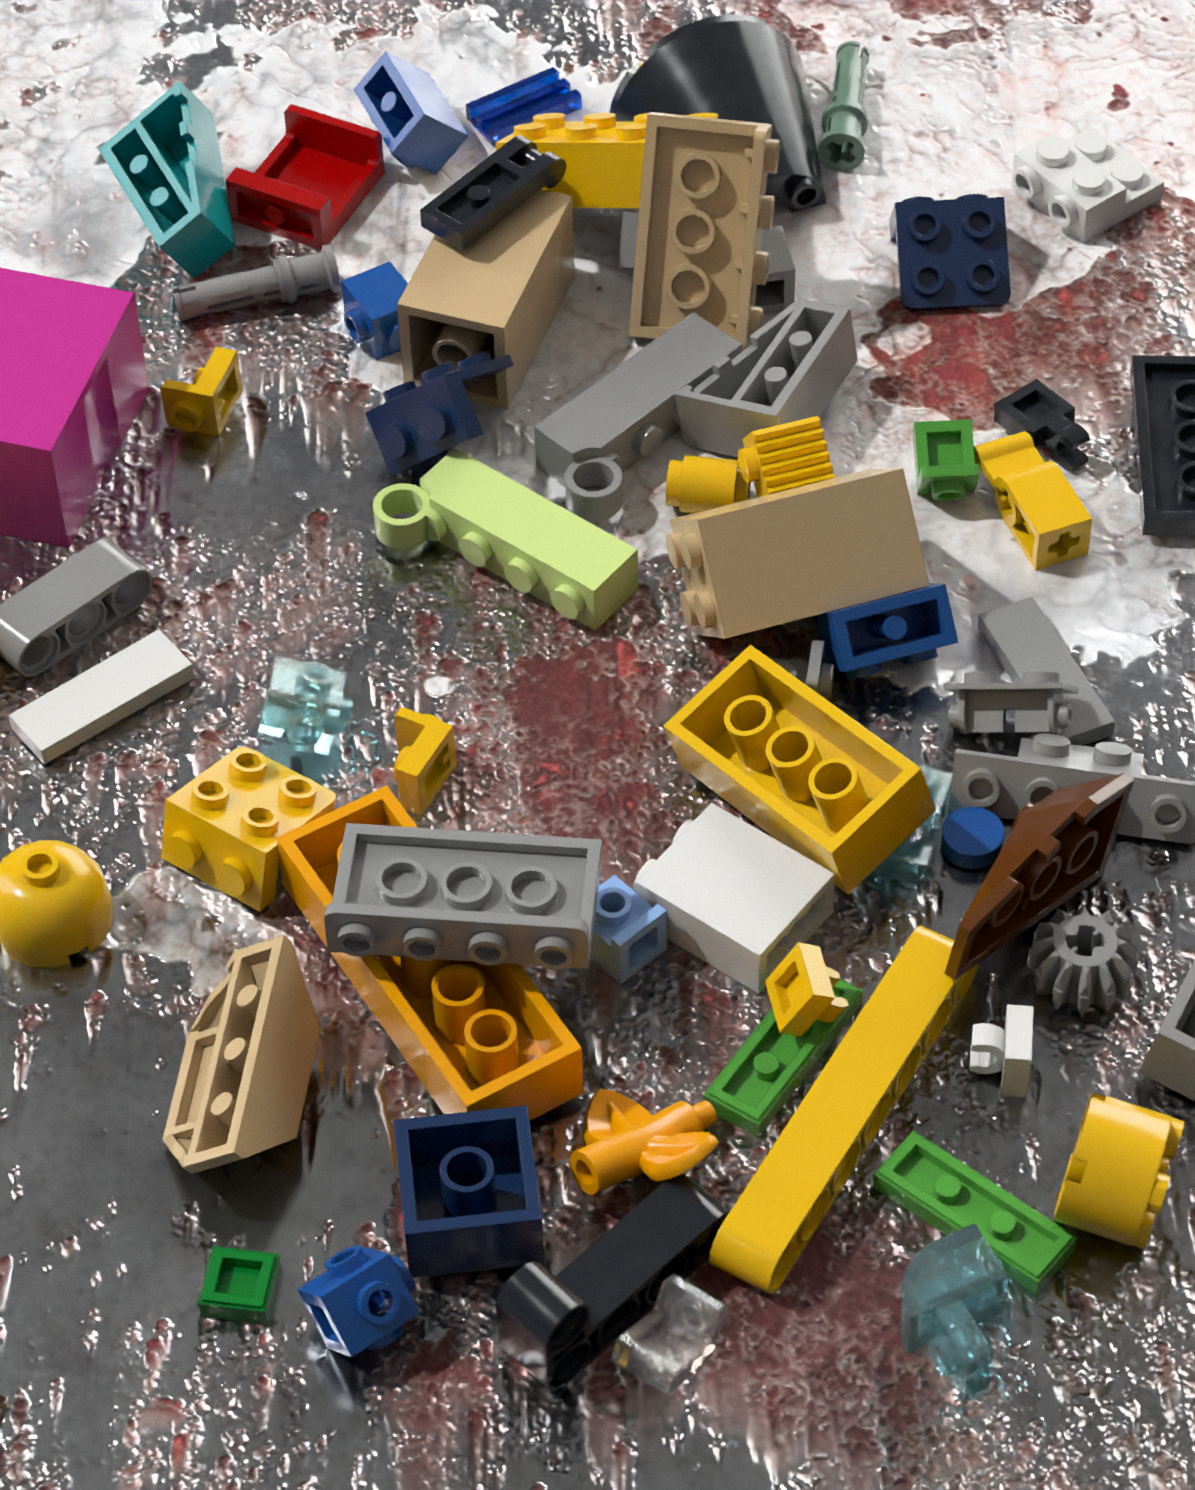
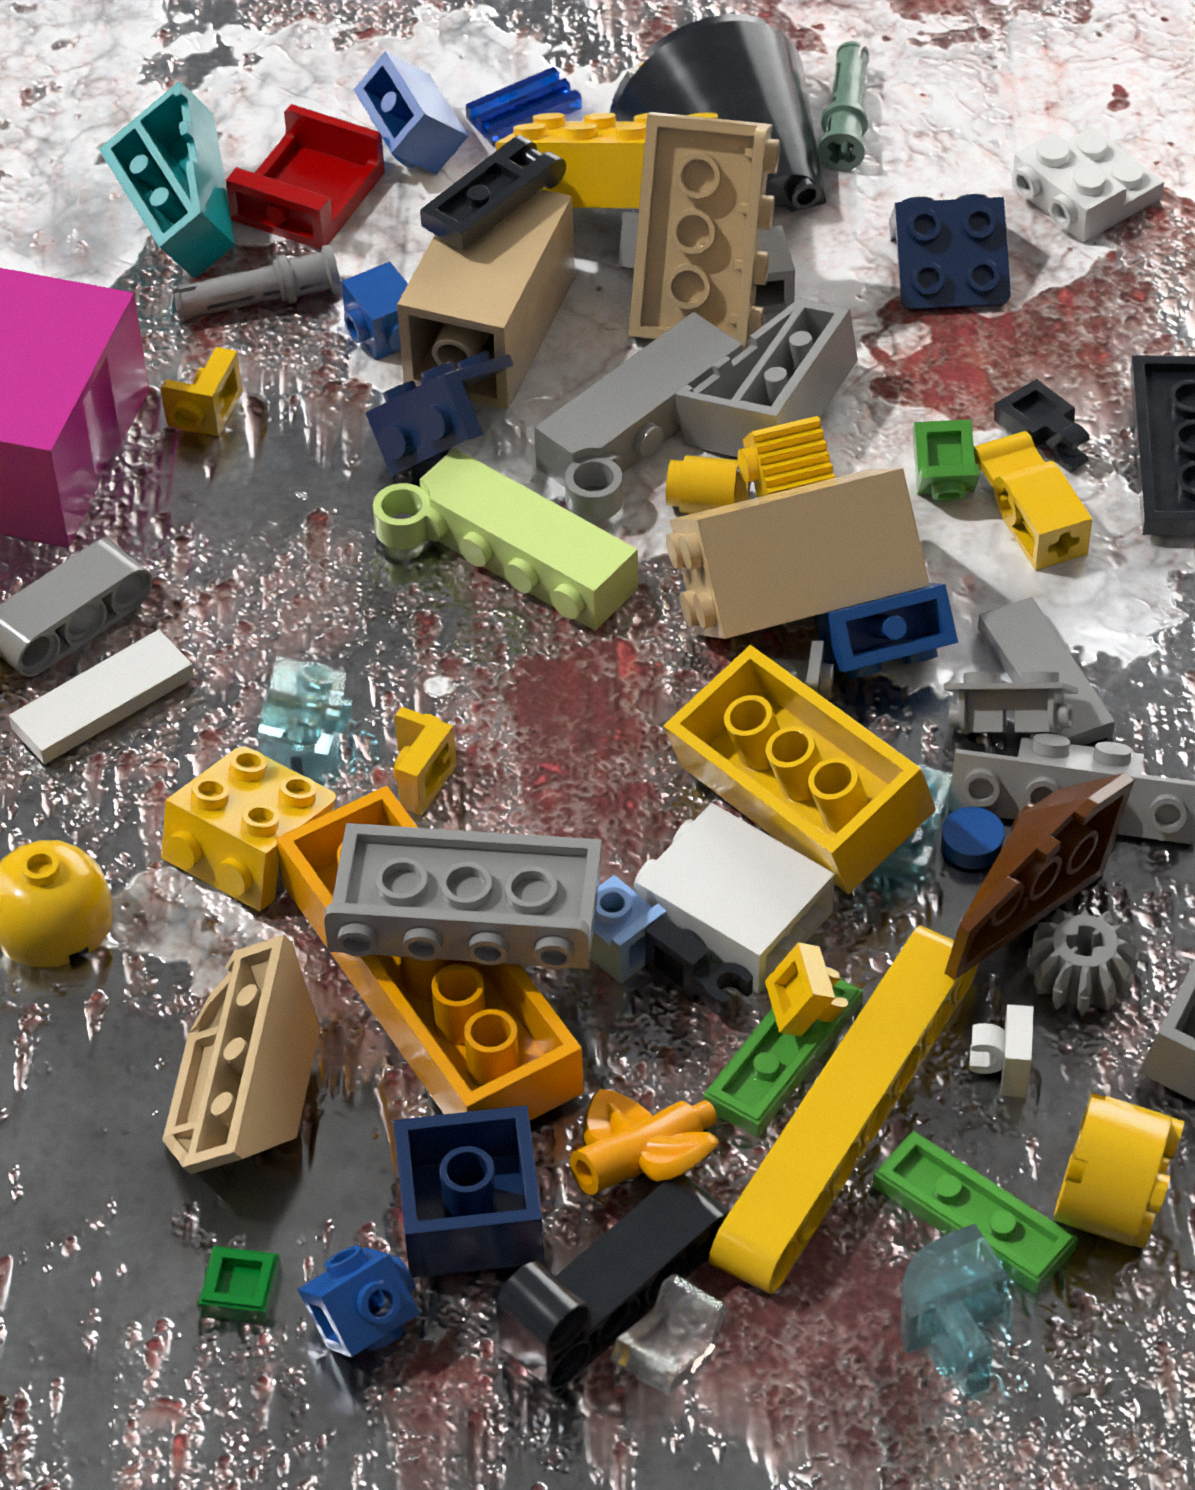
(684, 964): none -> black plate

